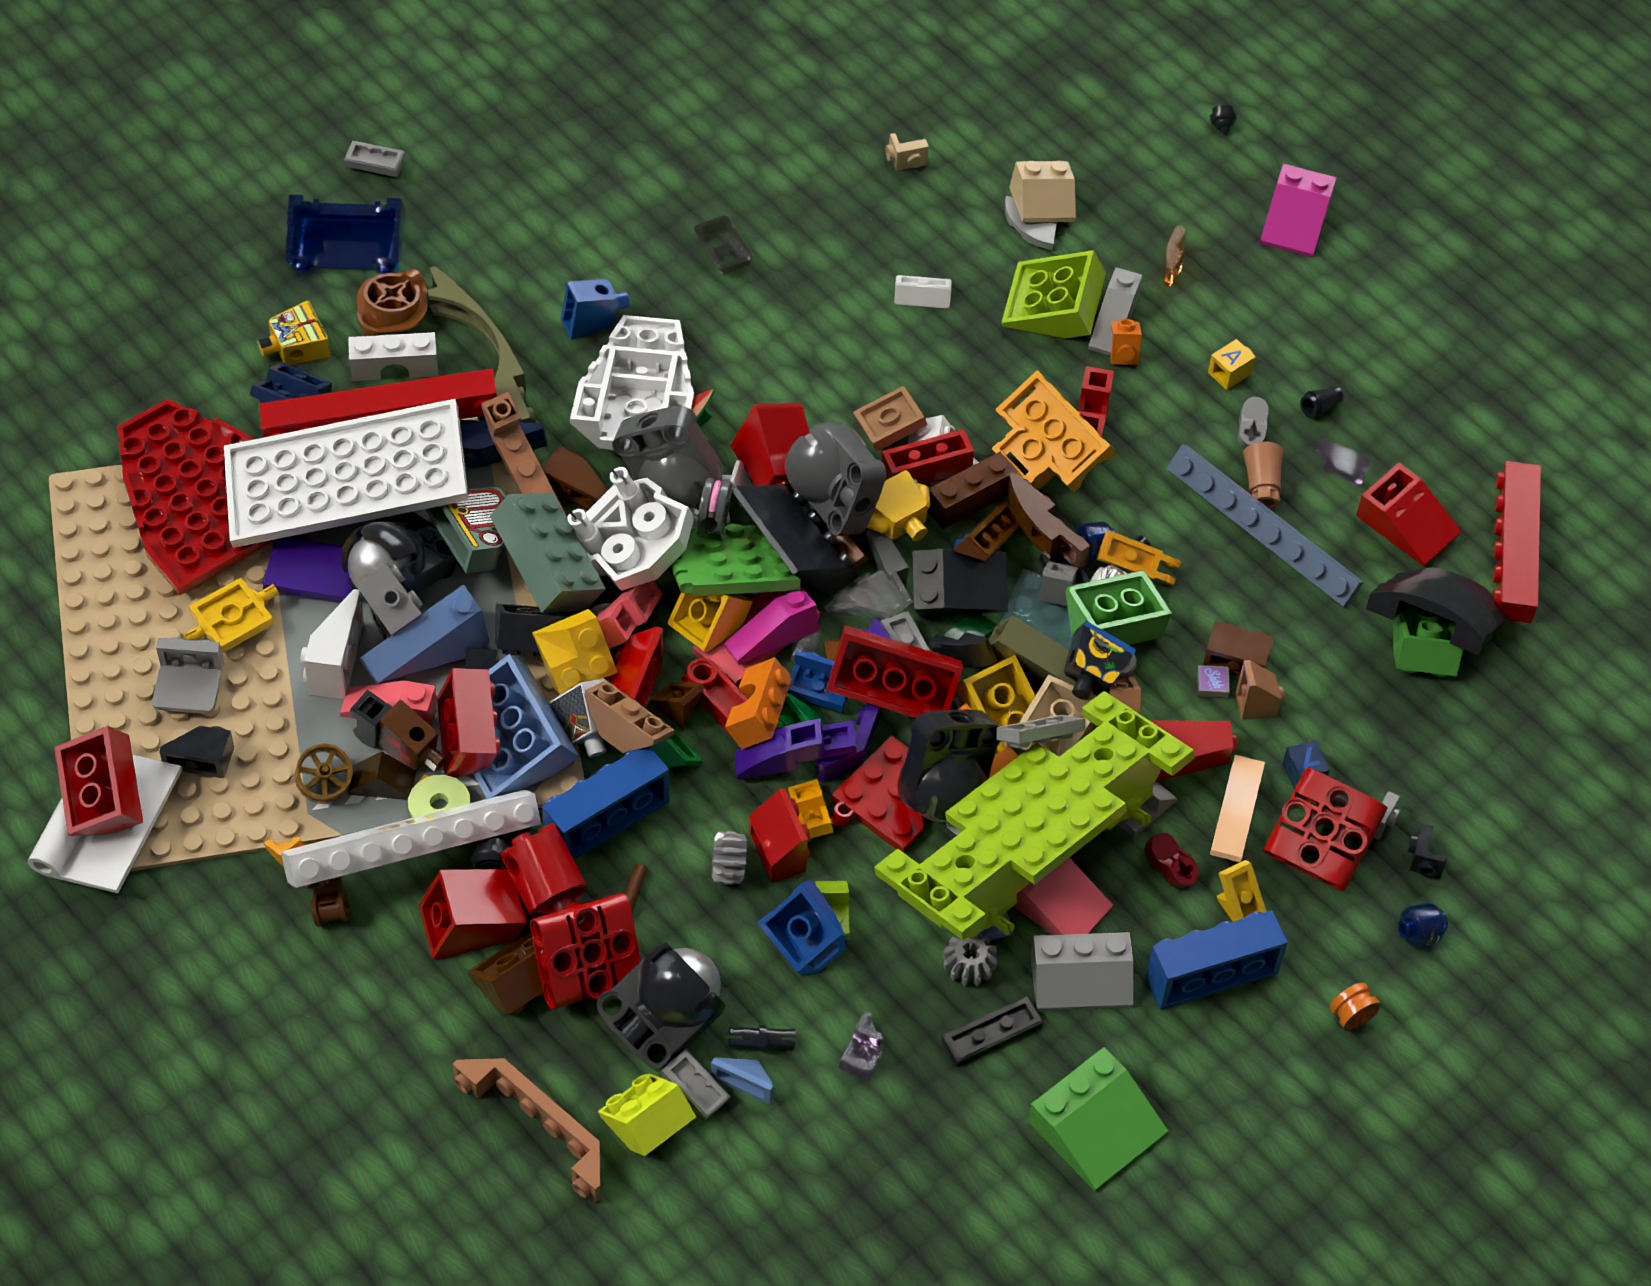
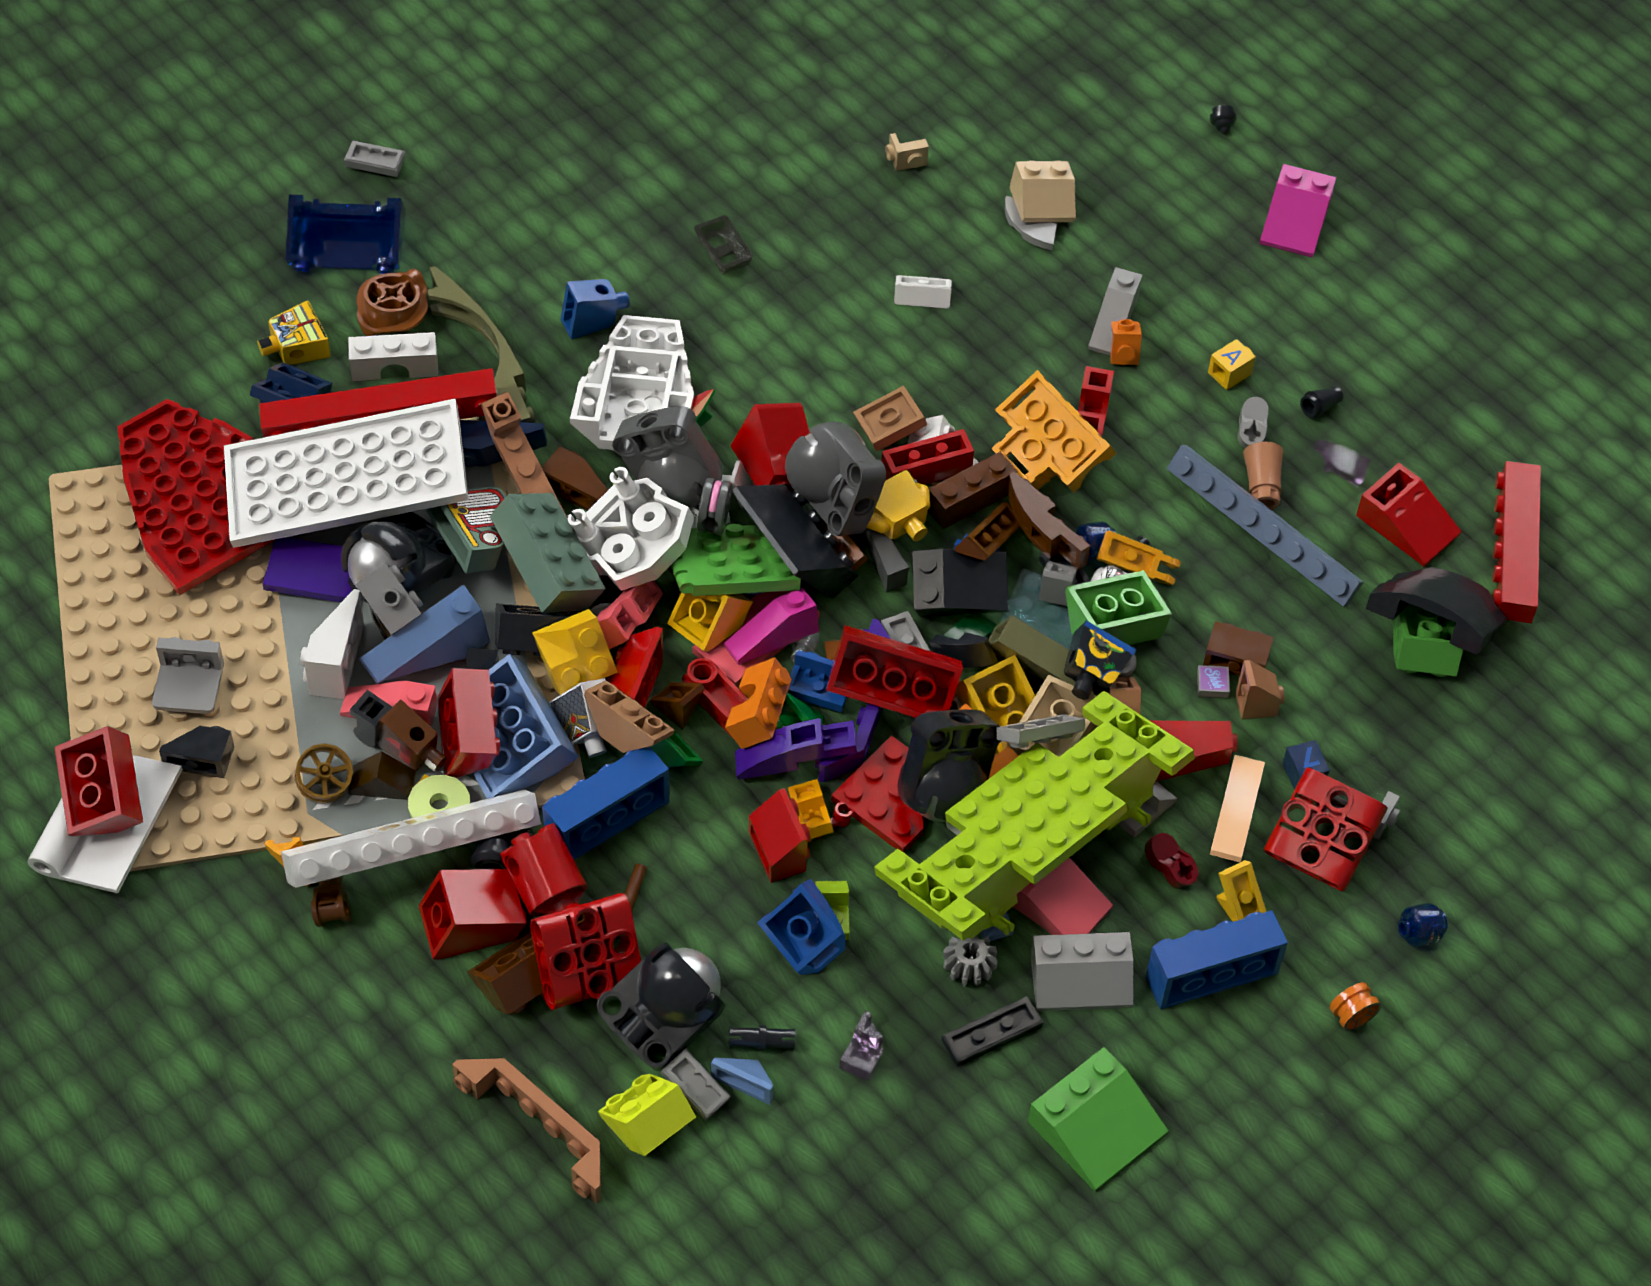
(231, 614): yellow plate -> none
(729, 858): light grey gear -> none
(872, 597): clear slope -> none
(1056, 295): lime slope -> none
(1174, 255): clear orange slope -> none
(1422, 861): black bracket -> none

